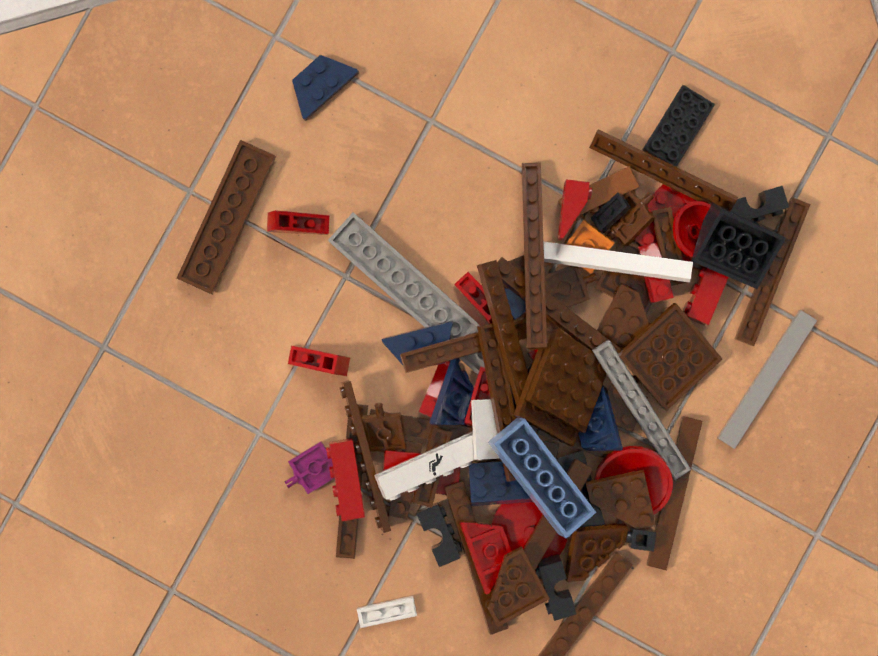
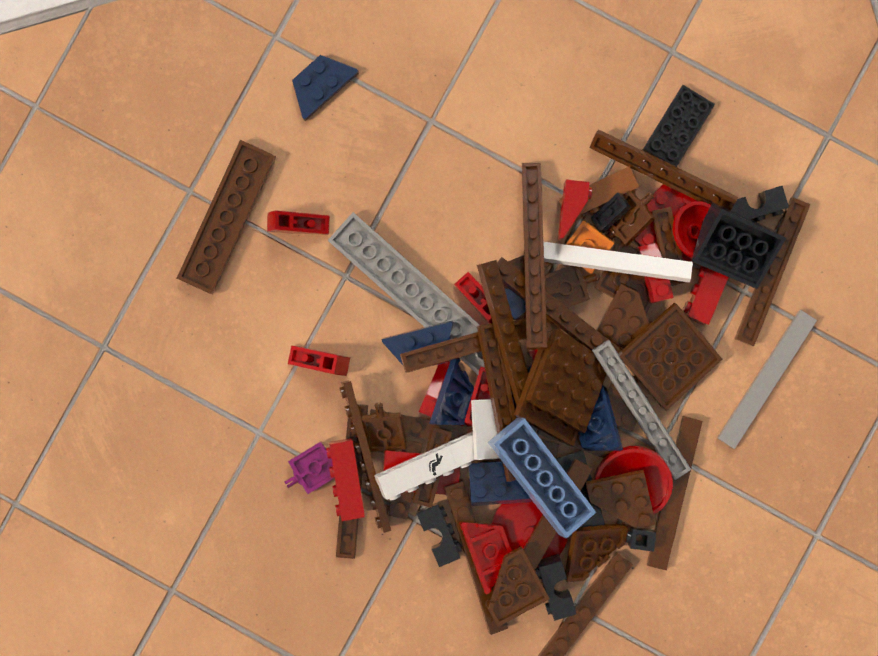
(386, 611): white tile -> none

